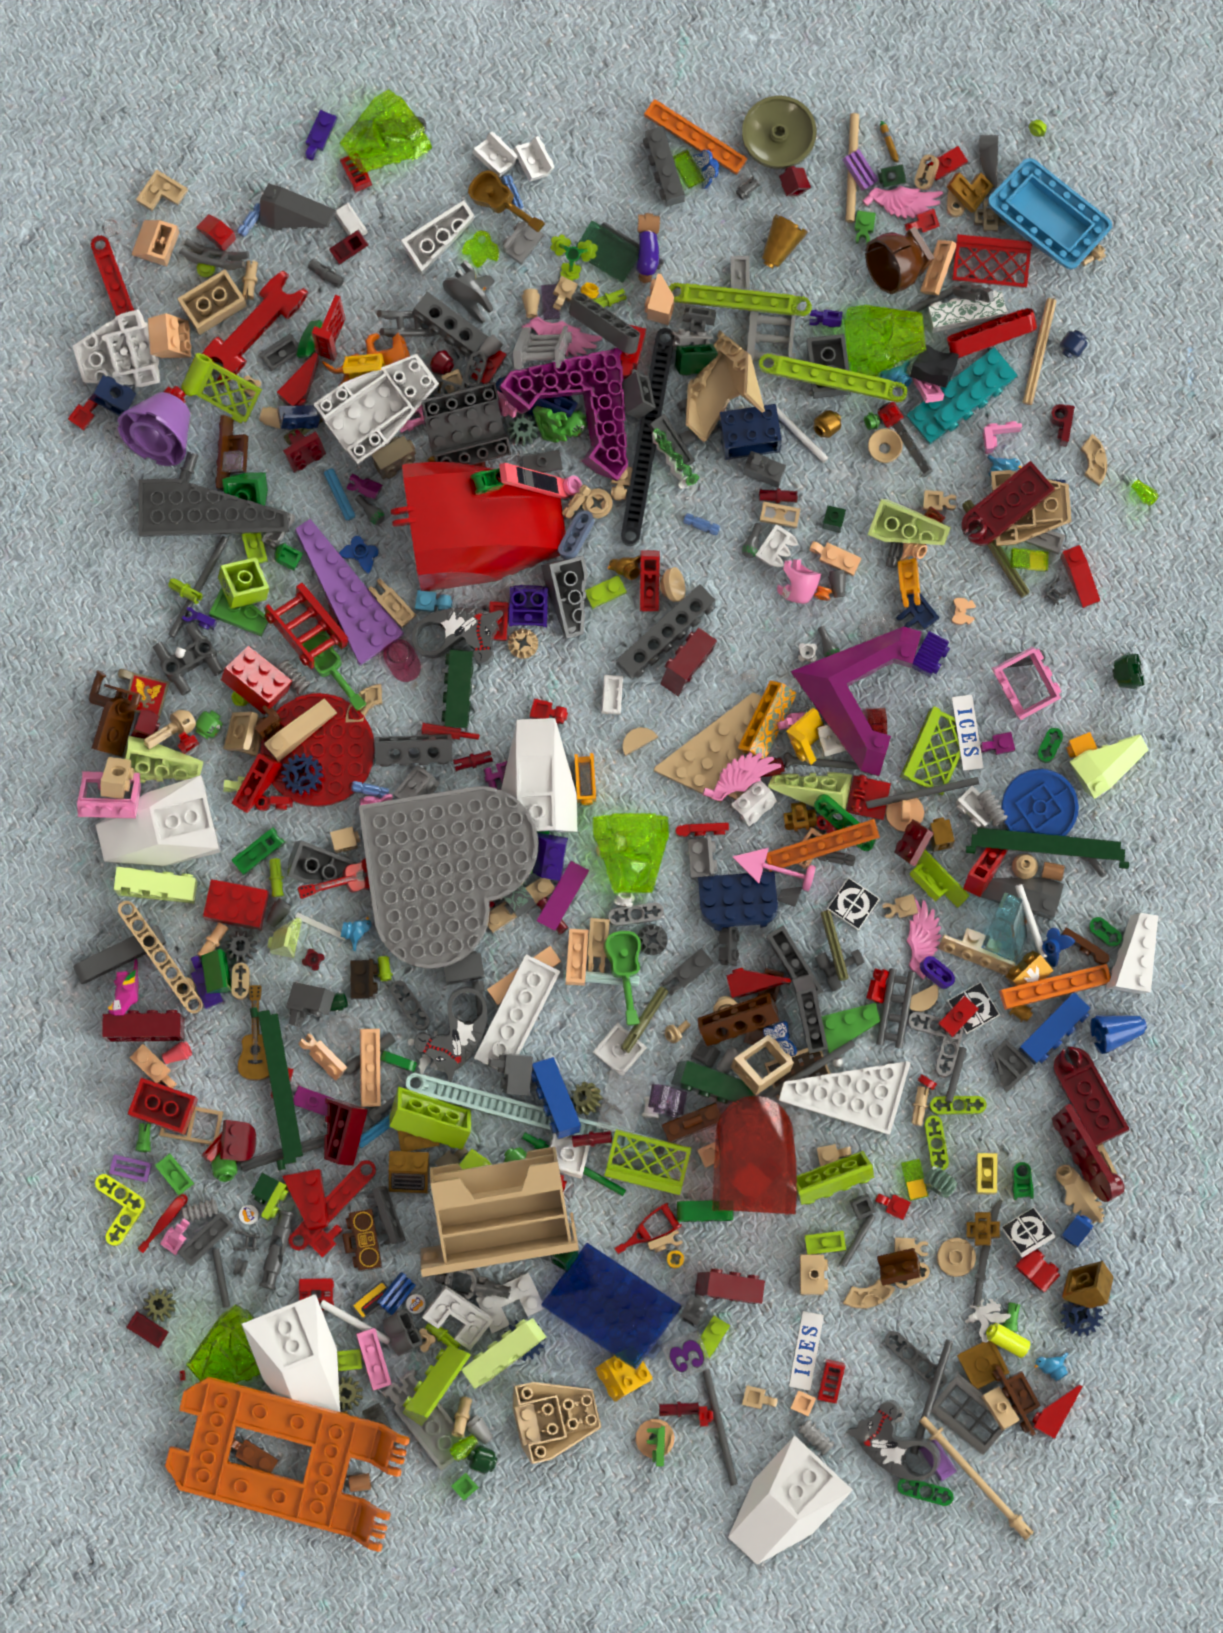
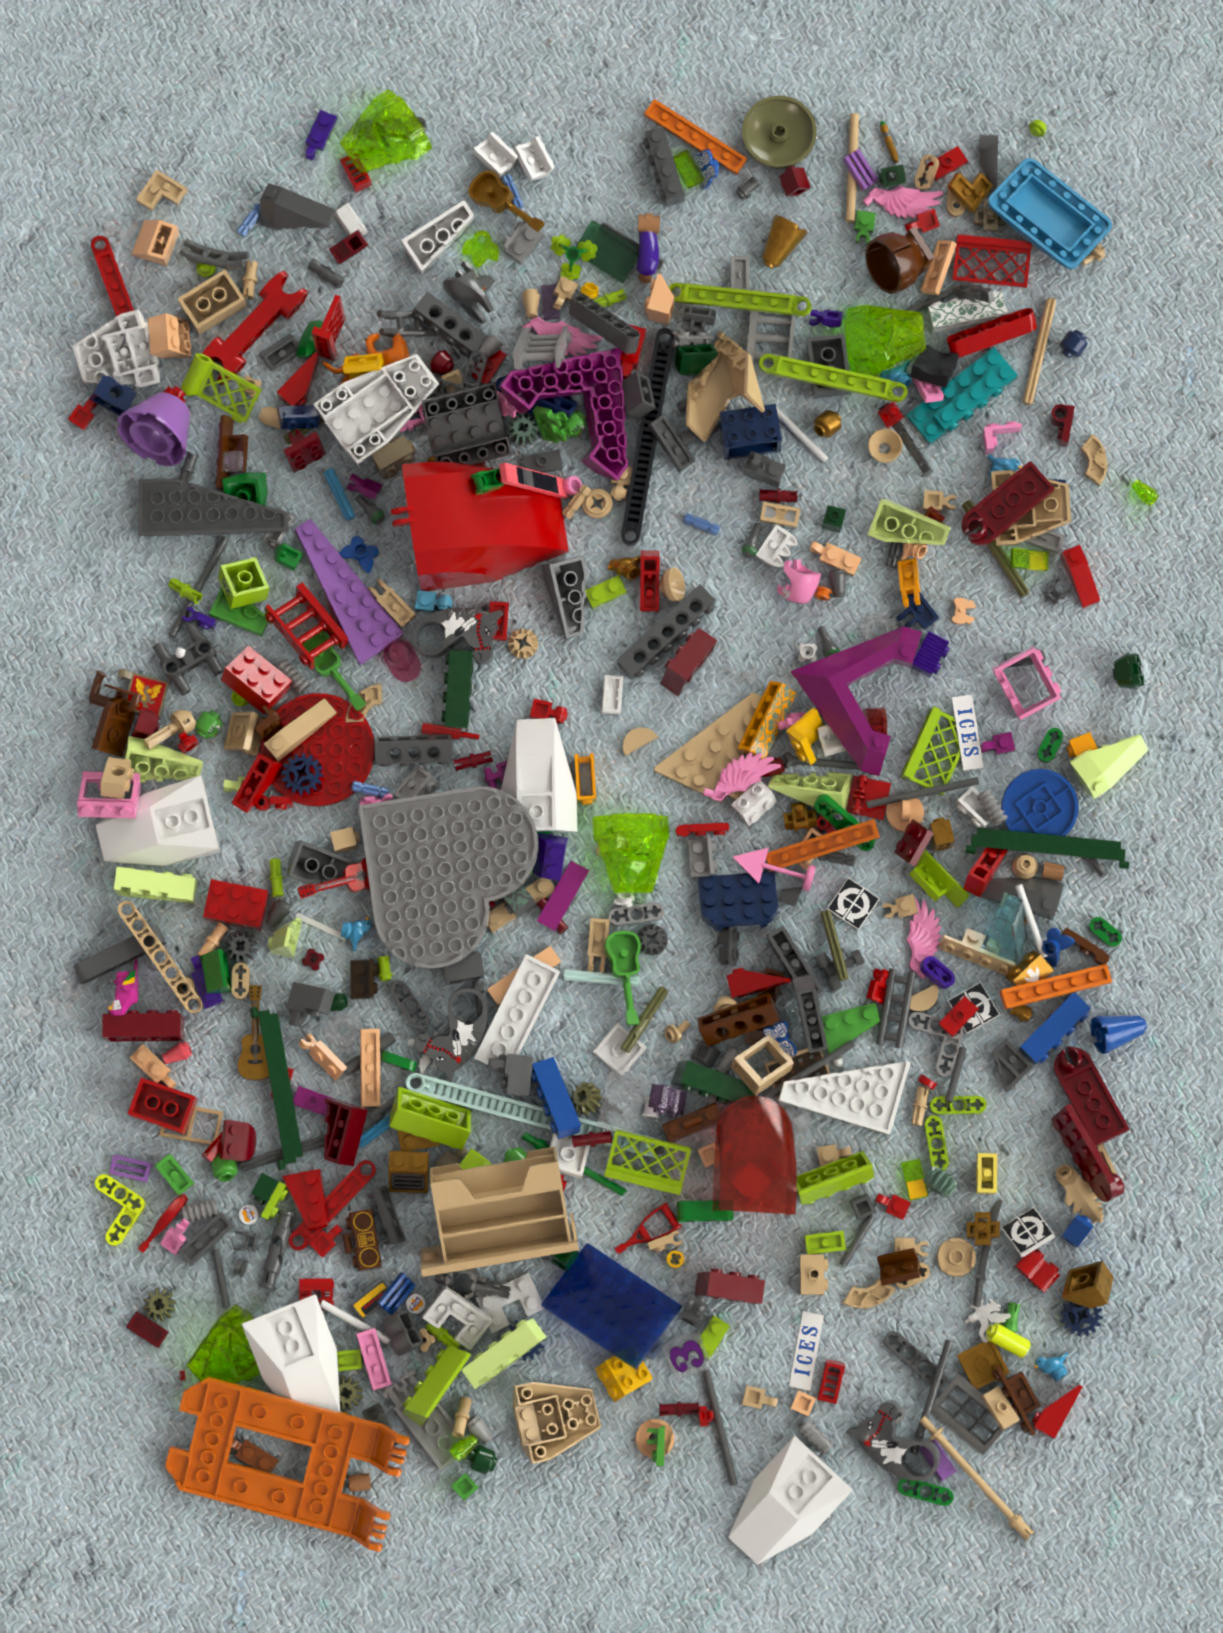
(143, 1143): bright green pin -> none
(216, 232): red slope -> none
(255, 547): lime plate -> none
(257, 851): green plate -> none
(528, 605): dark purple slope -> none
(570, 544): sand blue plate -> none
(577, 957): light nougat plate -> none
(667, 450): clear neon green piece -> none
(689, 970): dark grey hinge -> none
(871, 421): bright green plate -> none
(1022, 1183): green piece -> none
(1136, 956): white wedge -> none

